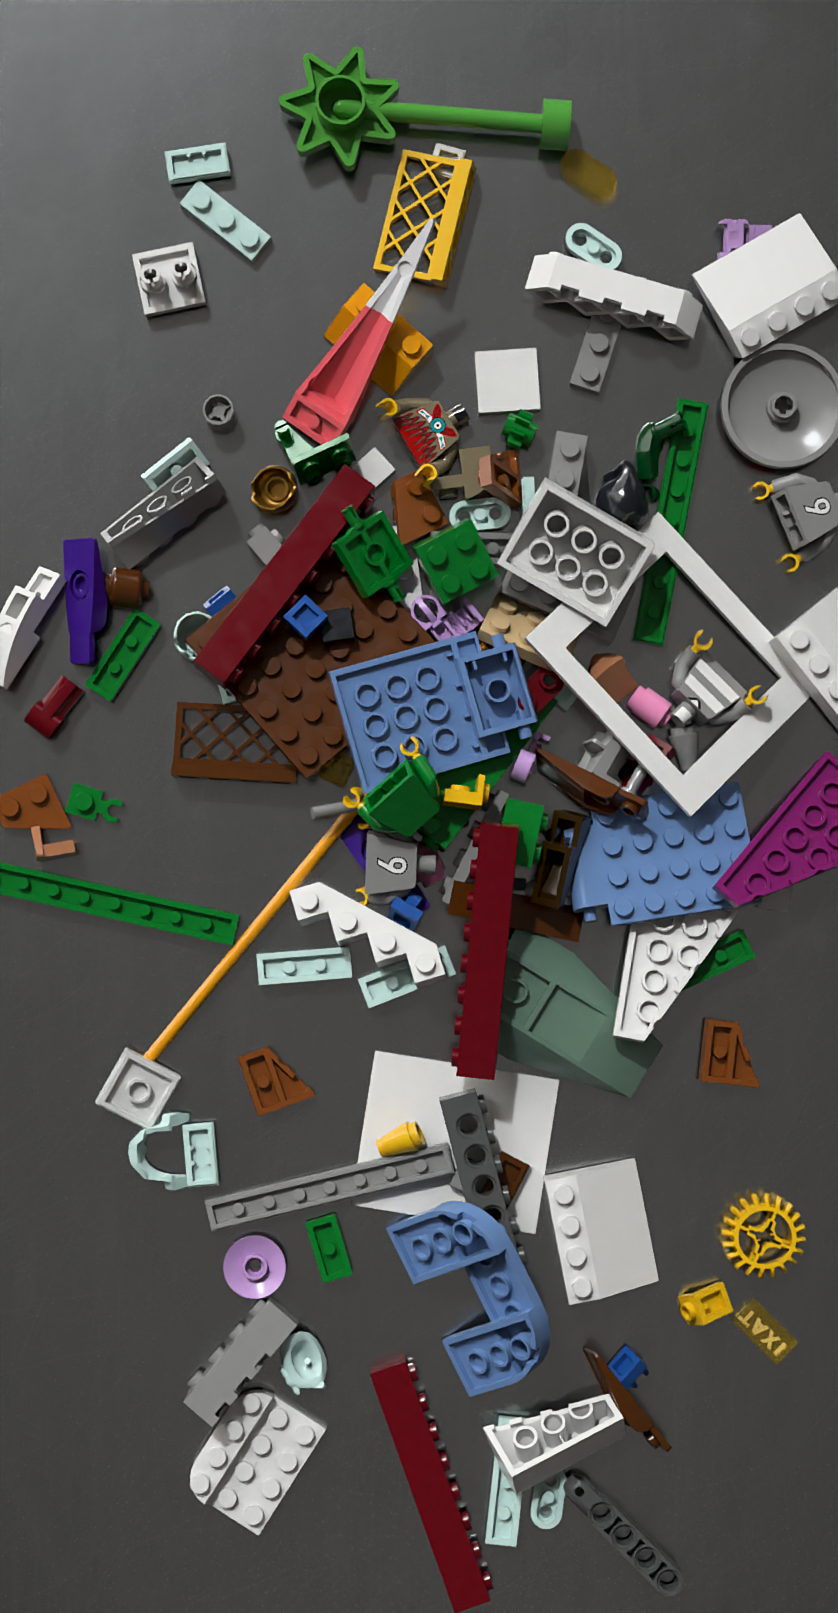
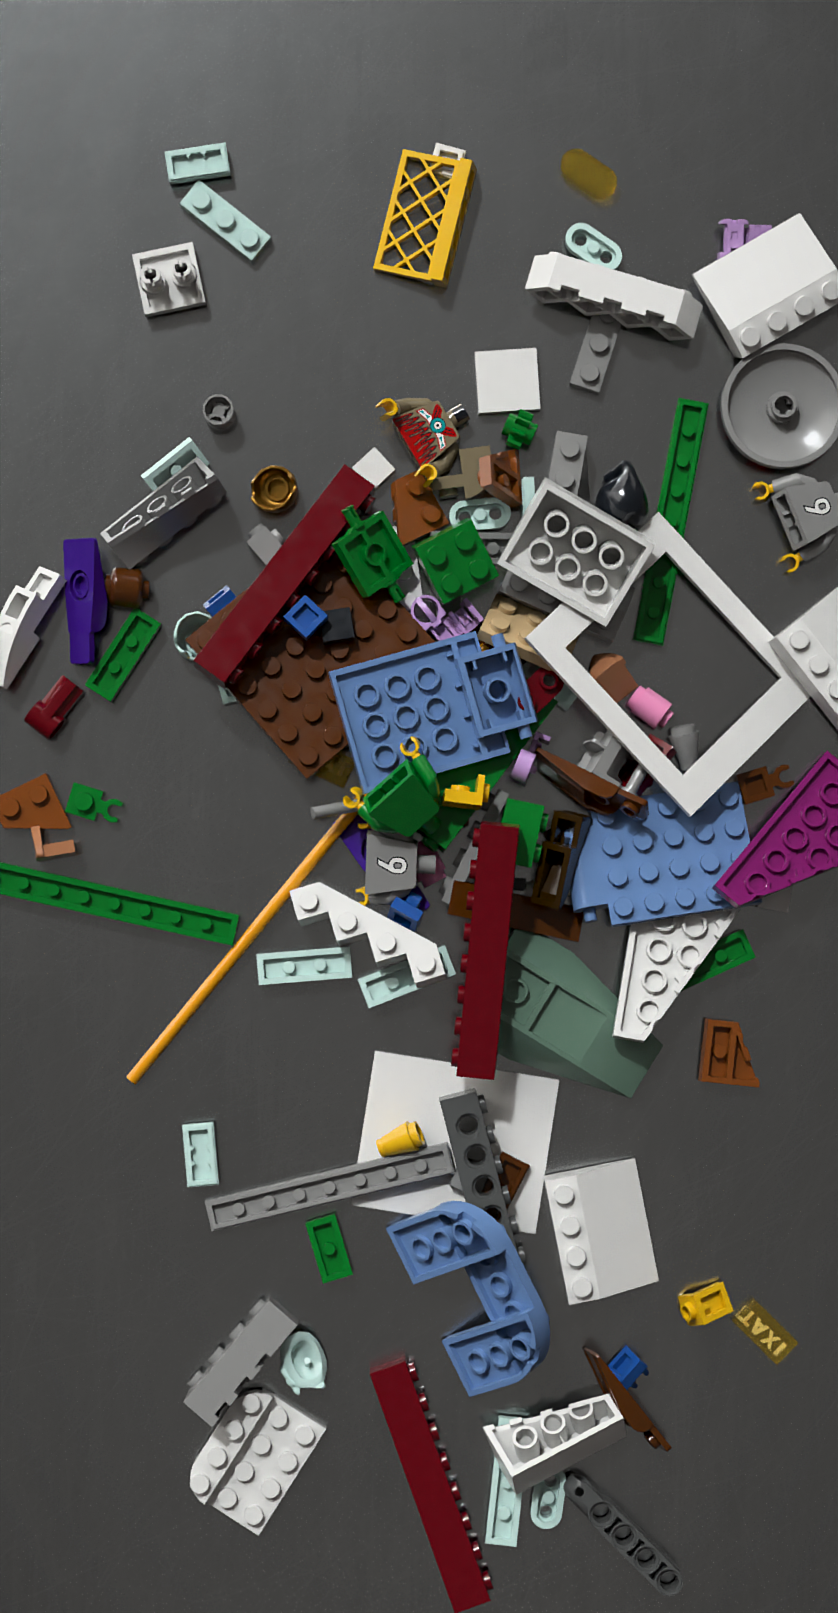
(138, 1089): white tile -> none
(138, 1150): light aqua helmet -> none
(225, 769): reddish brown fence -> none
(245, 1280): lavender dish -> none
(271, 1082): dark orange wing -> none
(310, 462): green plate -> none
(336, 387): coral plate -> none
(347, 108): bright green piece -> none
(403, 351): light orange slope -> none
(651, 444): dark green arm -> none
(707, 690): light grey torso -> none
(759, 785): none -> reddish brown plate
(768, 1221): yellow gear -> none

